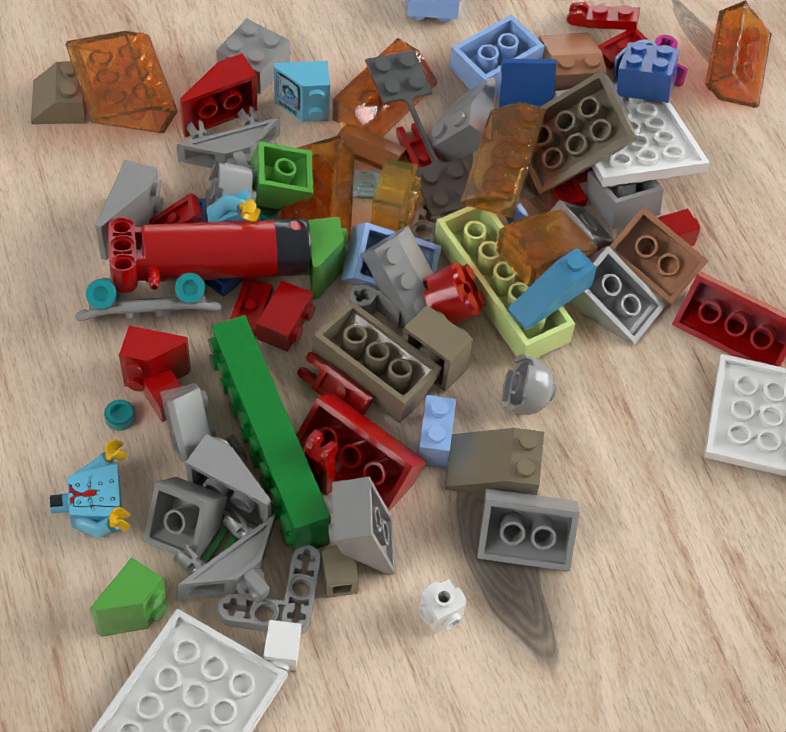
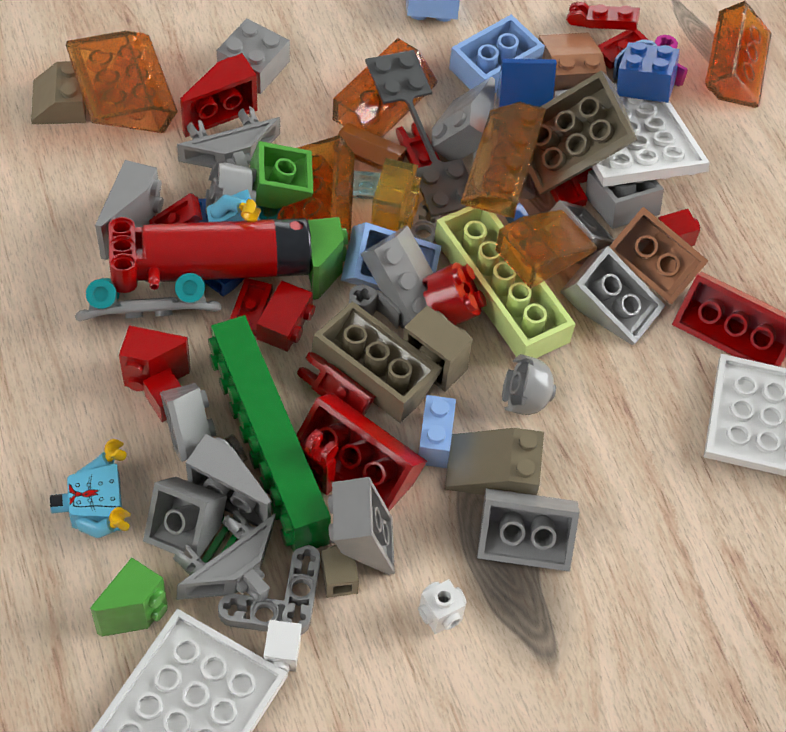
(119, 415): teal tile -> none
(303, 89): medium azure slope -> none
(554, 289): dark azure slope -> none

